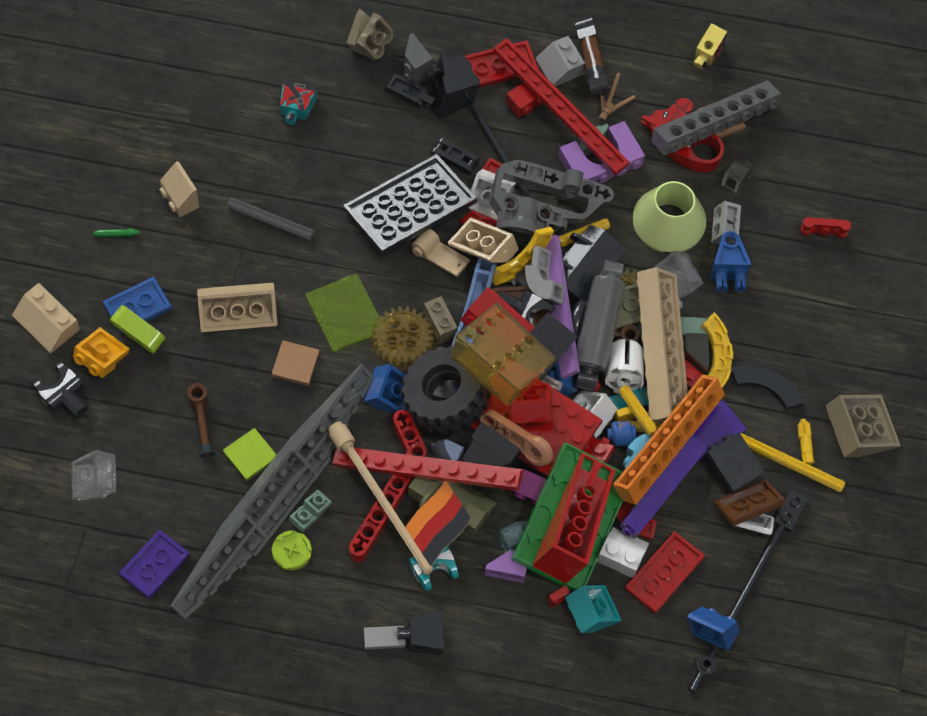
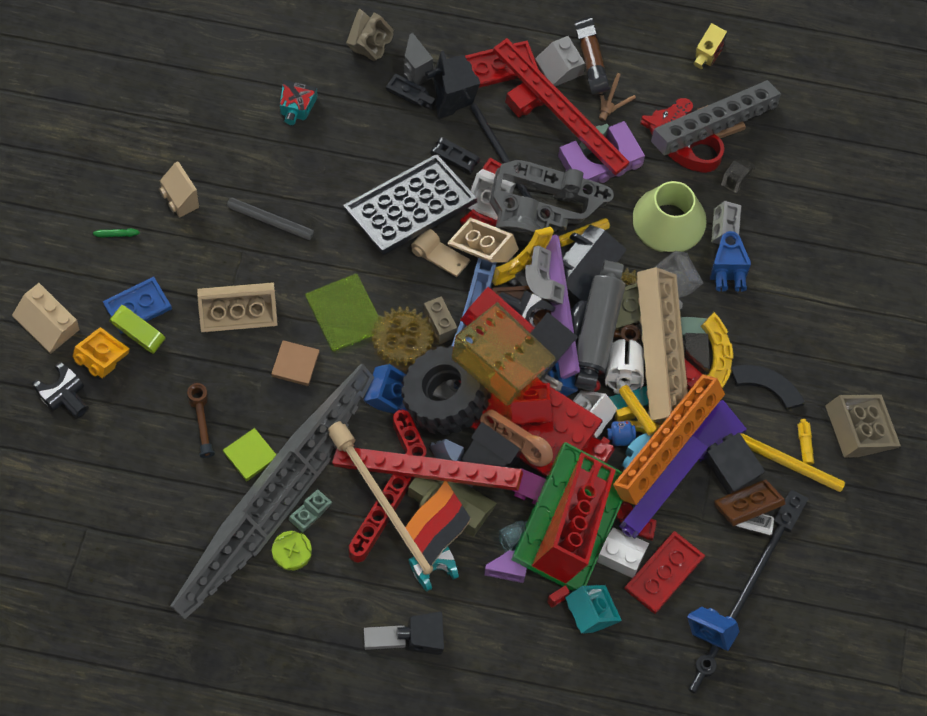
(94, 475): clear slope -> none
(154, 564): dark purple tile -> none
(825, 227): red plate -> none

